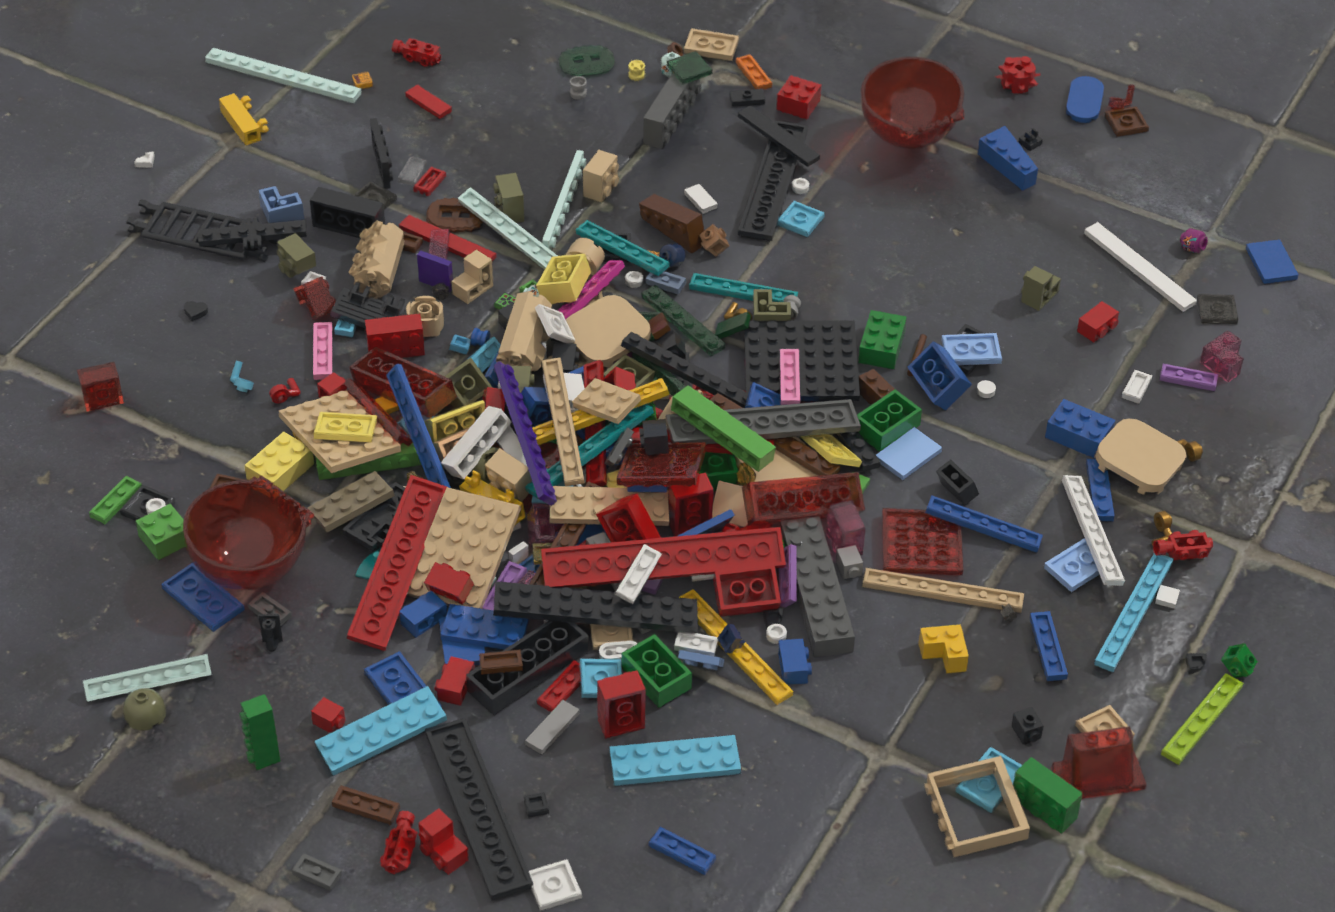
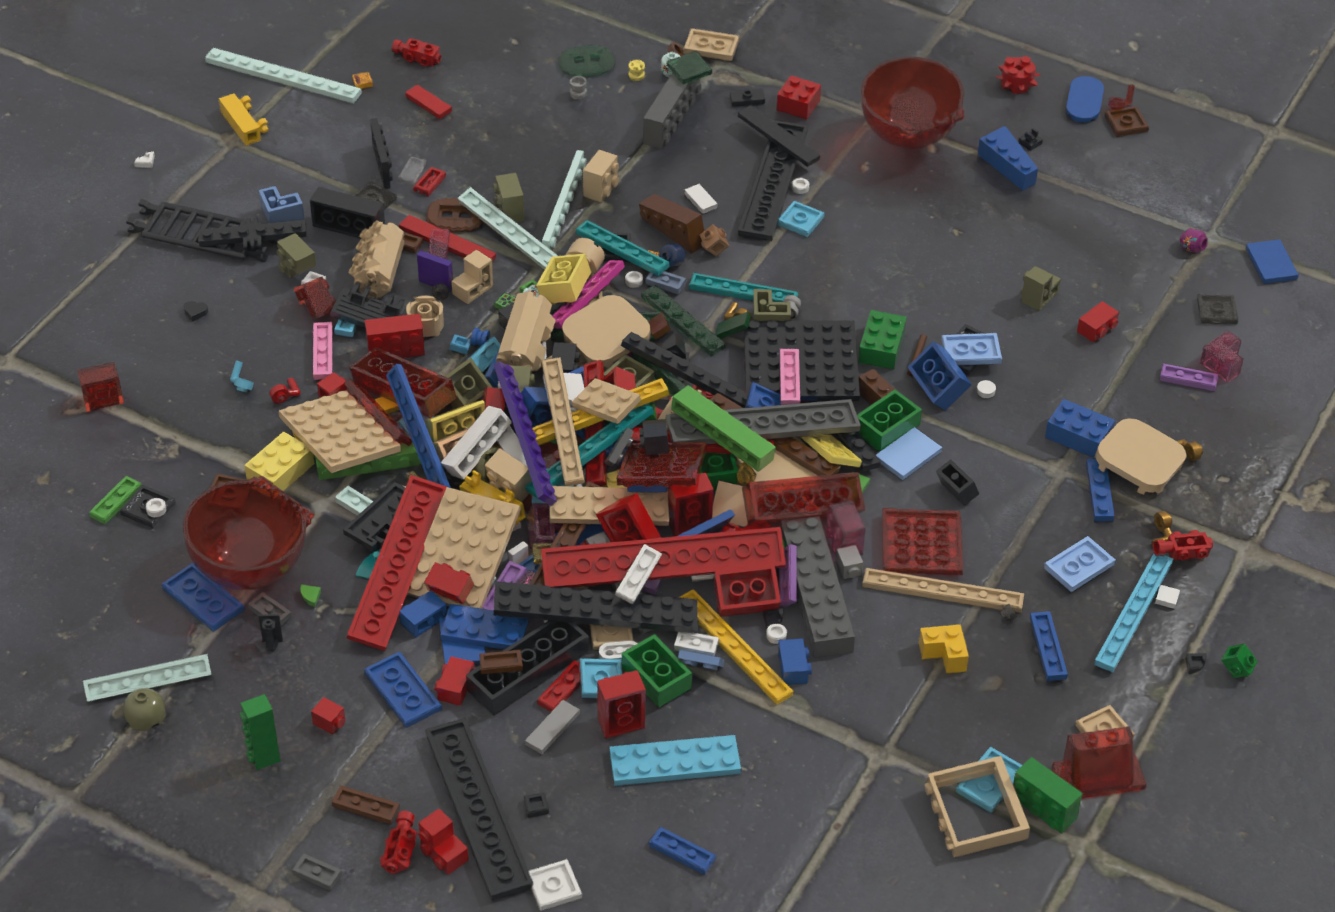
(162, 531): bright green brick -> none
(310, 594): none -> bright green tile
(345, 427): light yellow tile -> none
(351, 501): dark tan plate -> none
(380, 730): medium azure plate -> none
(555, 324): white tile -> none
(730, 638): dark blue tile -> none
(753, 72): orange tile -> none
(984, 524): blue tile -> none
(1027, 725): black brick -> none
(1093, 531): white tile -> none
(1136, 386): white tile -> none
(1140, 267): white tile -> none
(1202, 719): lime tile -> none

